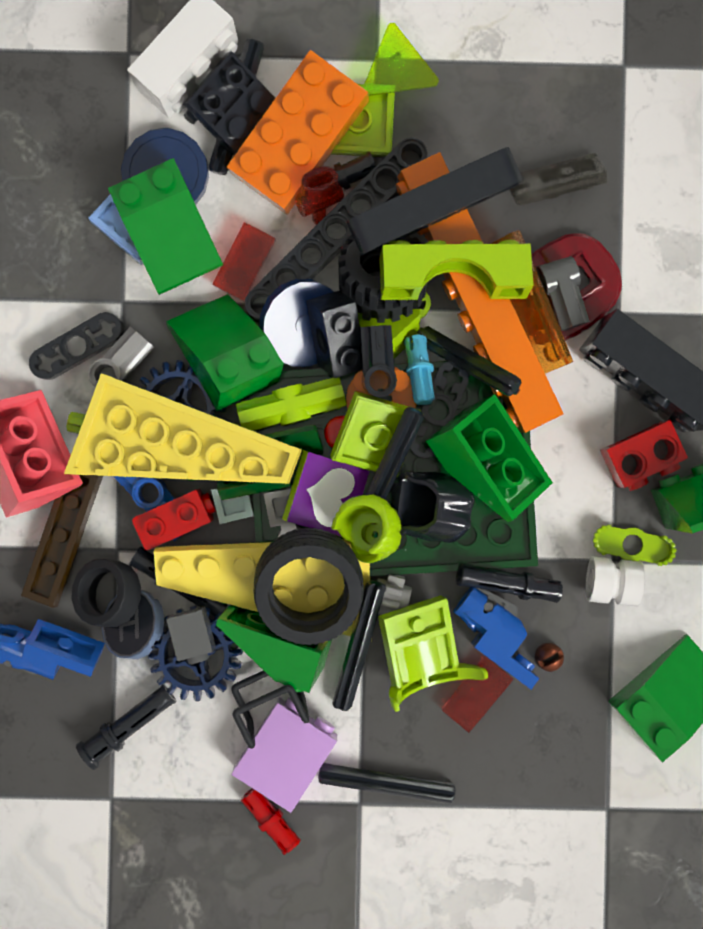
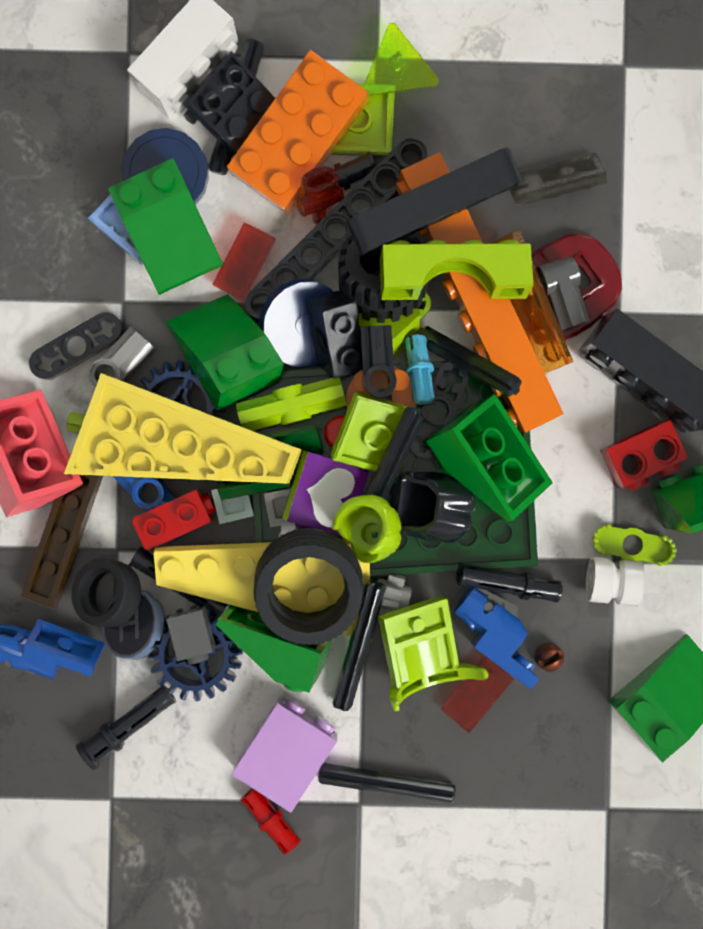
(297, 698): black piece -> none

